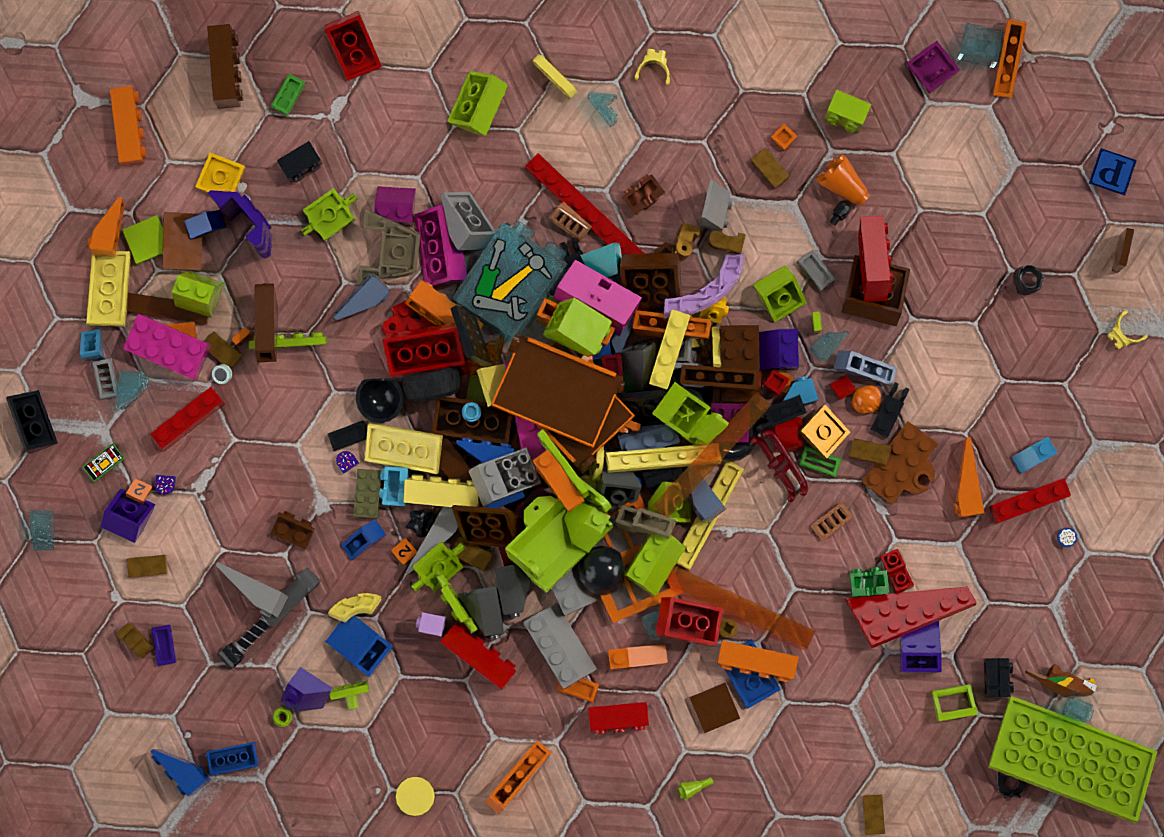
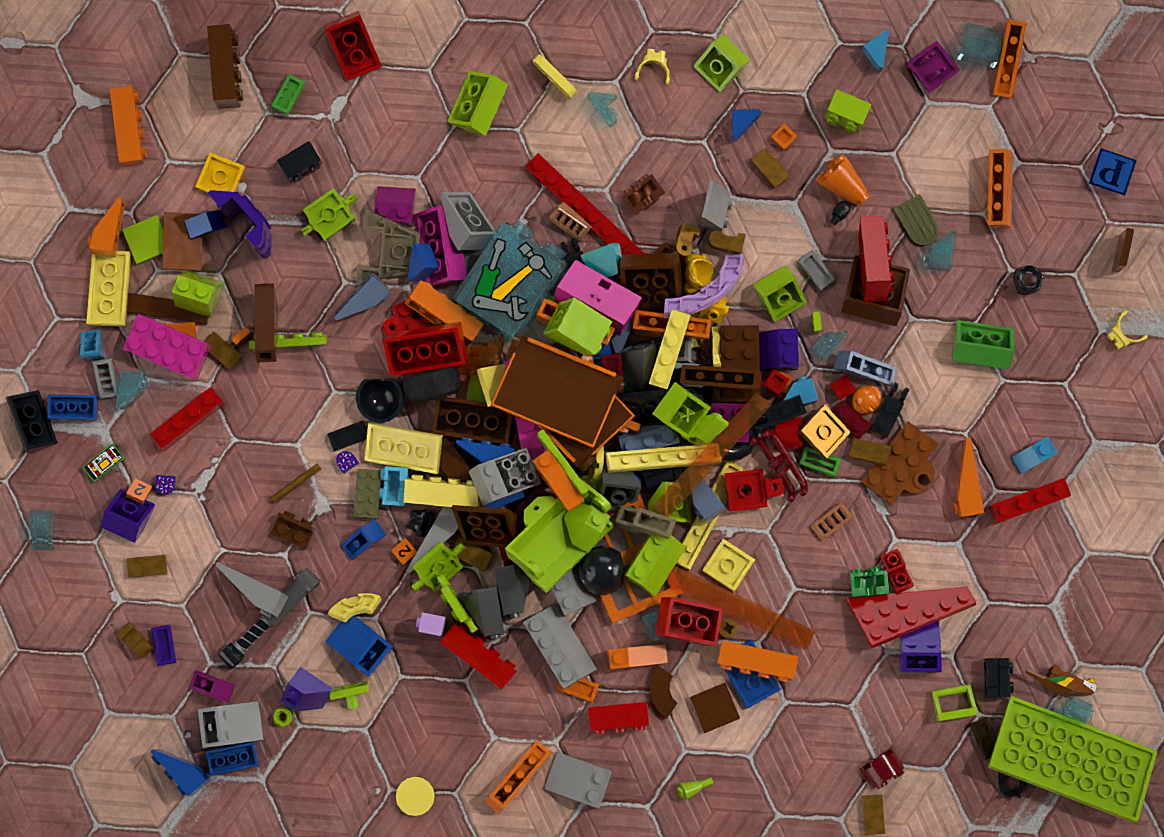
(72, 407): none -> blue piece
(212, 686): none -> magenta slope
(222, 374): light aqua tile -> none
(230, 724): none -> light grey slope
(295, 483): none -> pearl gold bar
(422, 262): none -> blue slope
(471, 336): tile -> none
(471, 412): medium azure plate -> none
(578, 780): none -> light grey slope
(661, 692): none -> reddish brown tile
(697, 274): none -> yellow hair
(721, 63): none -> lime slope
(728, 565): none -> light yellow tile
(742, 120): none -> blue slope
(760, 489): none -> red plate
(851, 420): none -> dark red plate
(876, 50): none -> dark azure slope
(882, 769): none -> dark red cylinder
(917, 221): none -> olive window
(941, 253): none -> clear light blue slope
(983, 344): none -> bright green slope
(984, 736): none -> dark brown tile
(1000, 188): none -> orange brick
(1066, 537): tile -> none

